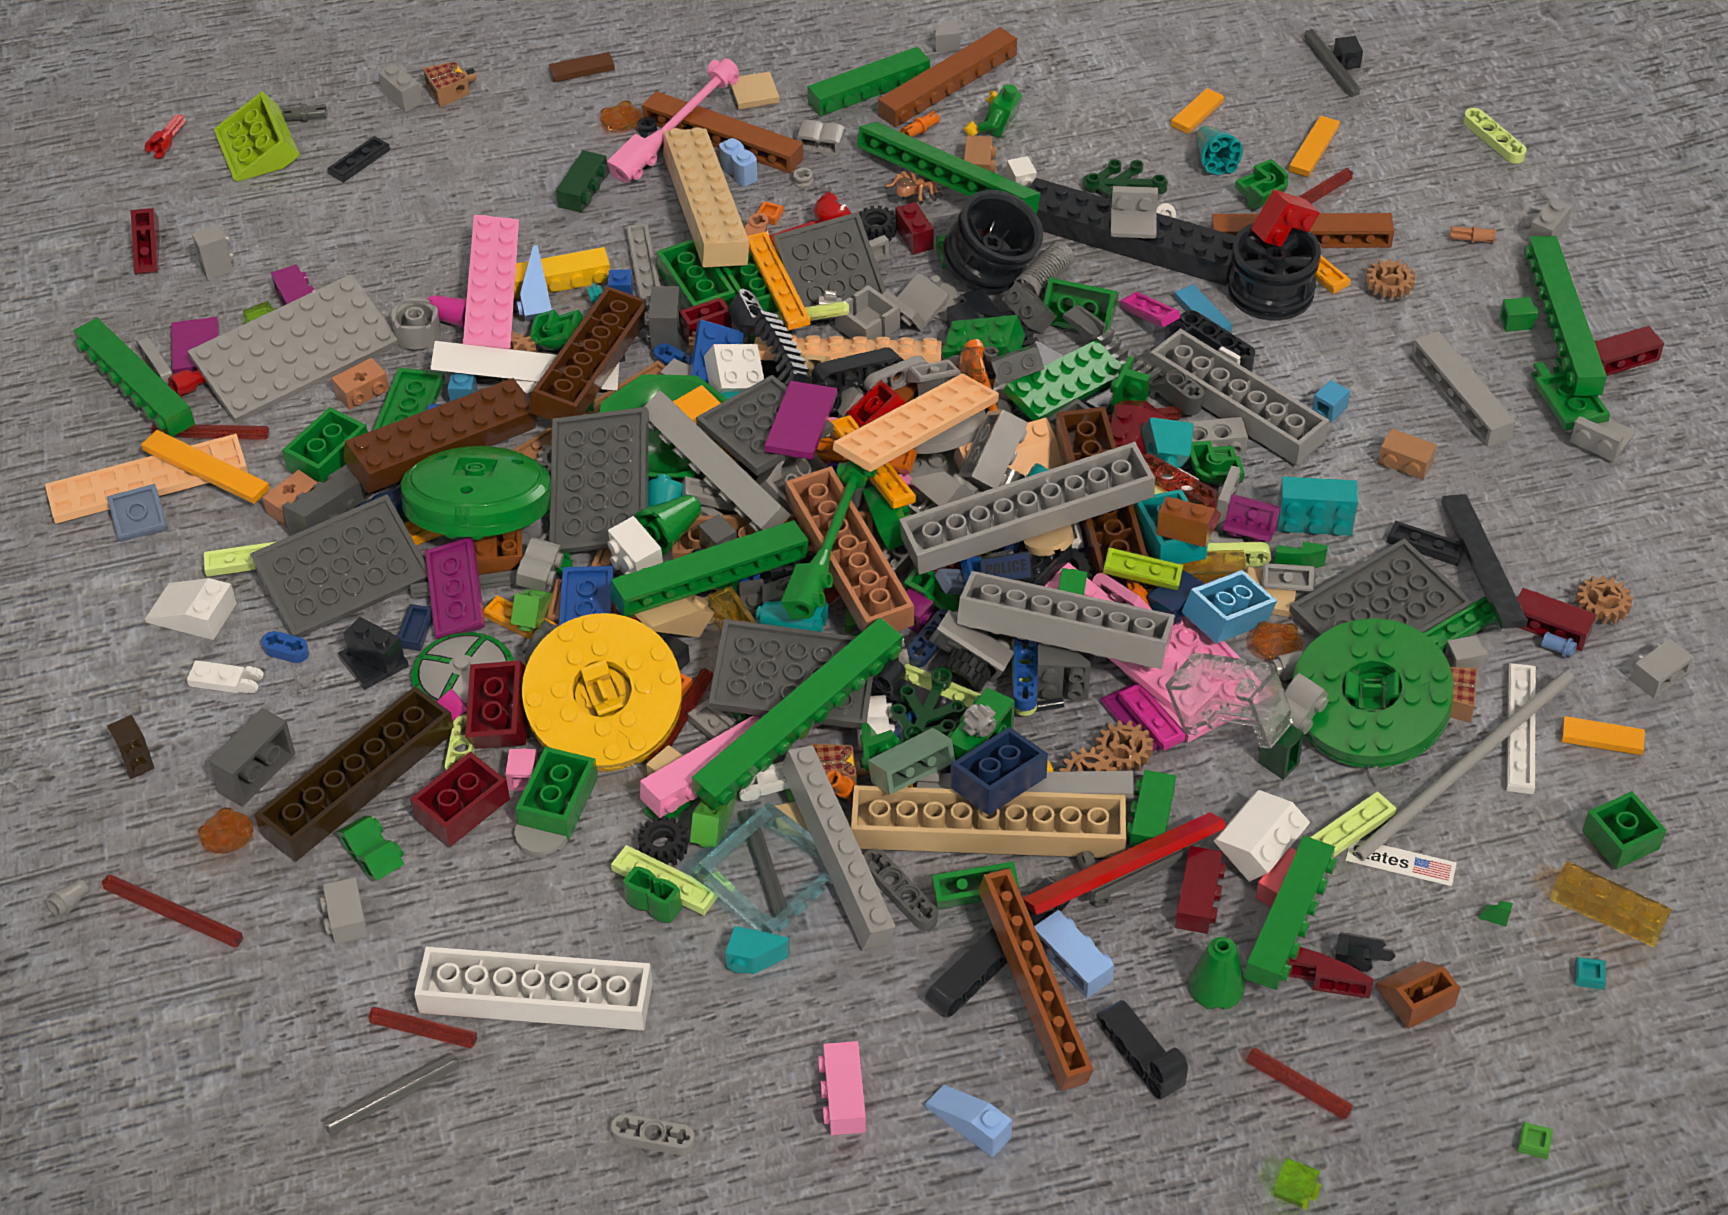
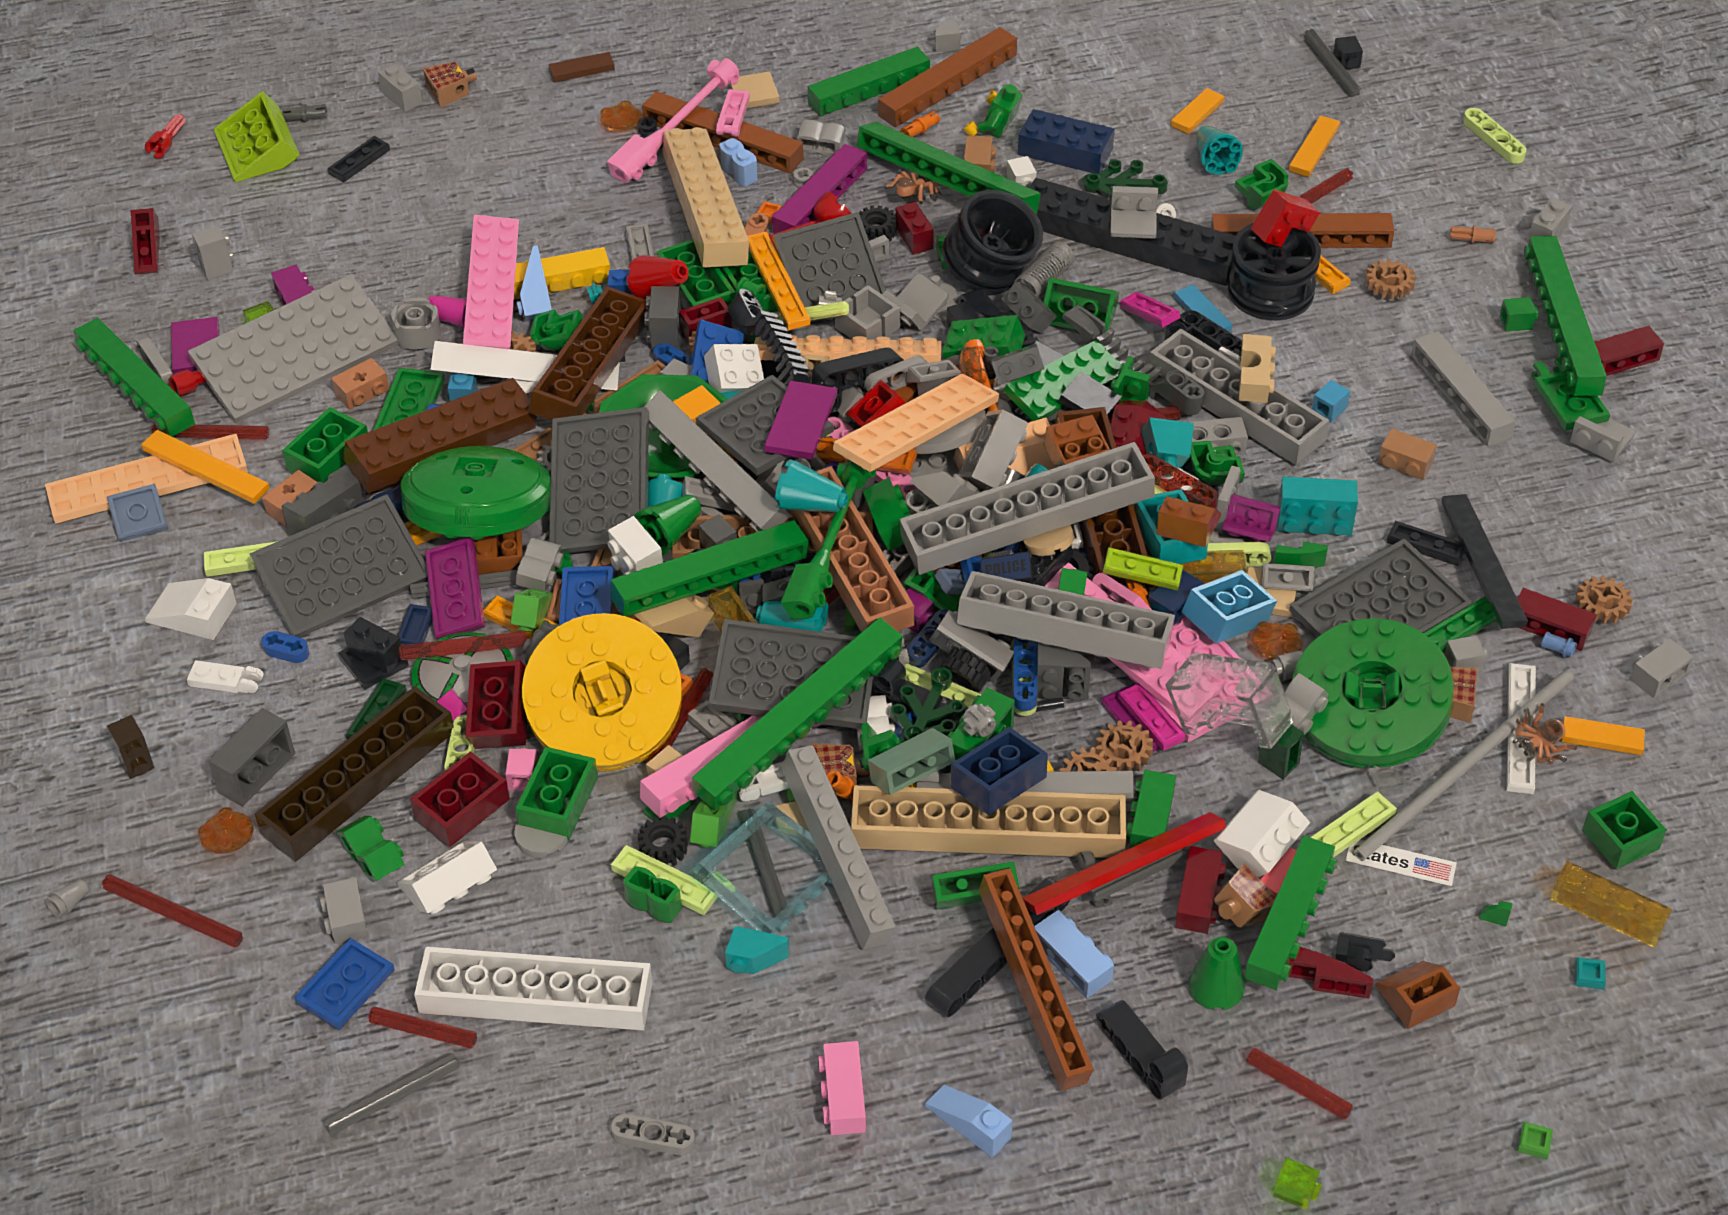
(344, 983): none -> blue plate
(383, 696): none -> dark green tile
(448, 876): none -> white slope
(462, 645): none -> clear red axle
(582, 181): dark green brick -> none
(654, 271): none -> red cone
(733, 112): none -> bright pink plate
(758, 290): none -> green bush
(808, 490): none -> teal cone
(834, 176): none -> magenta brick
(886, 479): light orange tile -> none
(902, 887): dark grey beam -> none
(1066, 141): none -> dark blue brick
(1074, 440): none -> dark orange slope
(1087, 394): none -> tile
(1245, 898): none -> medium nougat torso
(1256, 368): none -> tan arch
(1541, 737): none -> animal

